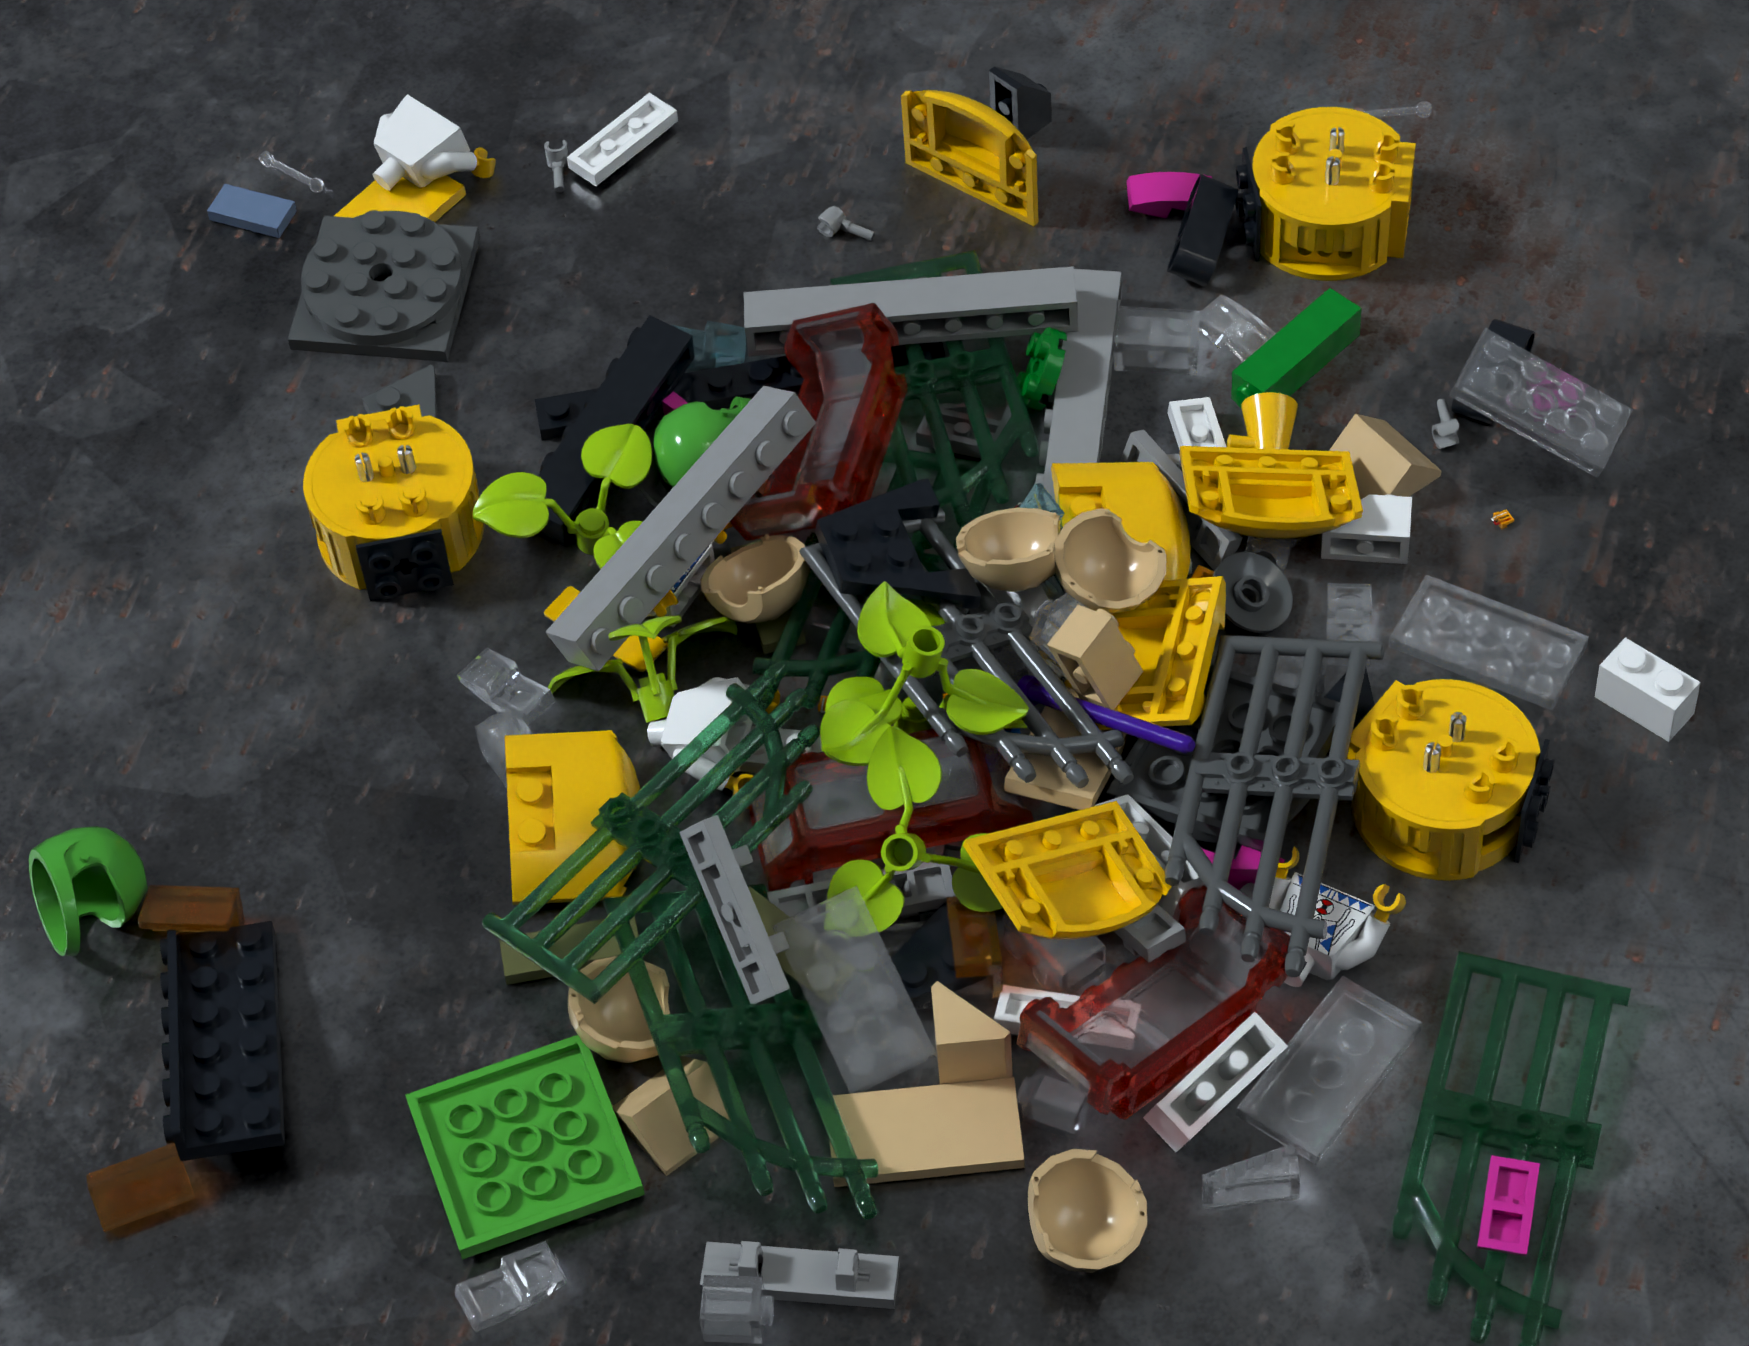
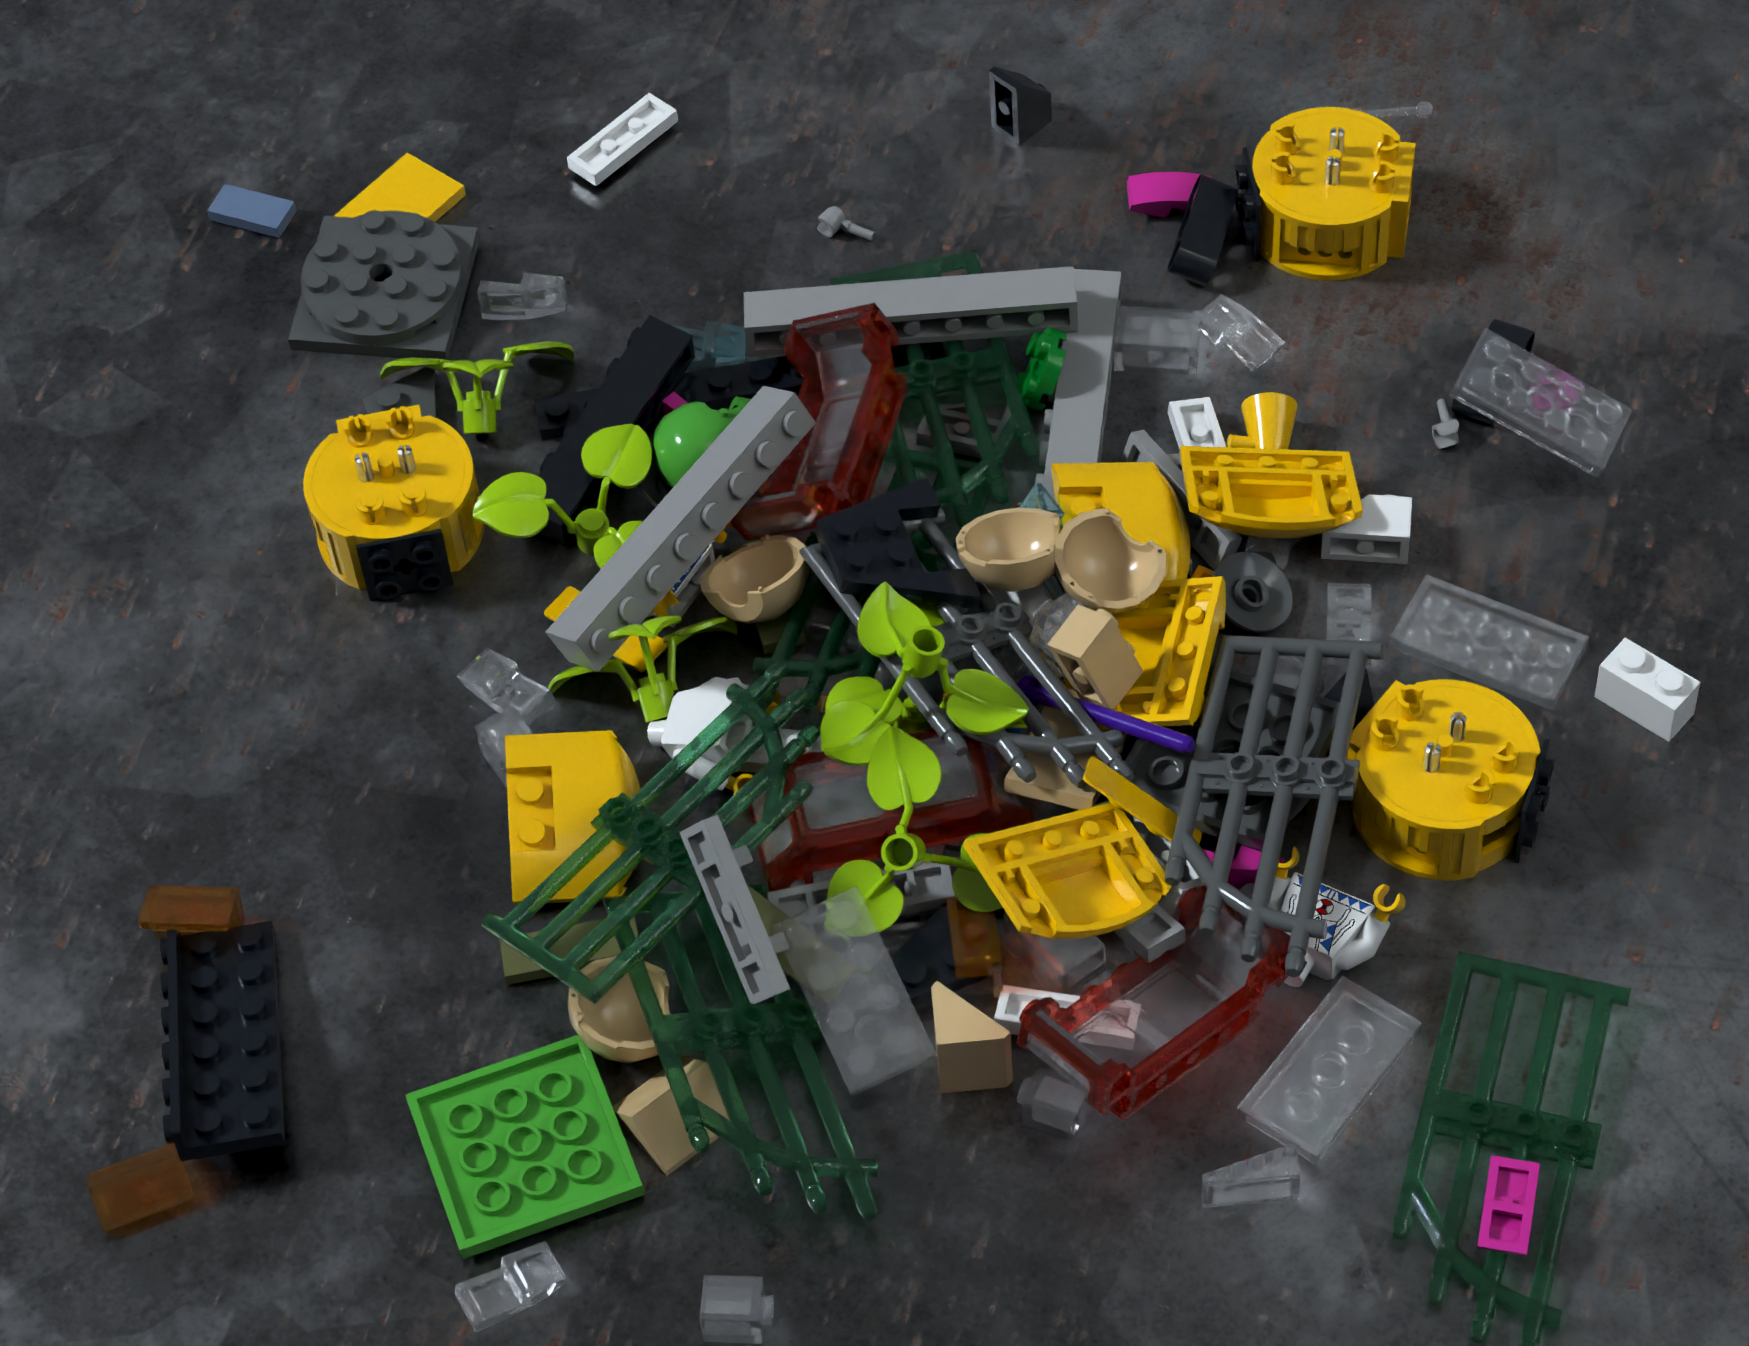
(82, 876): bright green piece -> none
(316, 184): clear hinge -> none
(424, 147): white torso -> none
(479, 408): none -> lime plant
(532, 298): none -> clear slope
(557, 161): light grey hand -> none
(809, 1274): light grey hinge -> none
(934, 1129): tan tile -> none
(971, 150): yellow slope -> none
(1085, 1211): tan cylinder -> none
(1130, 798): none -> yellow piece
(1215, 1082): white brick -> none
(1299, 348): green brick -> none
(1384, 459): tan slope -> none
(1502, 518): light orange piece -> none

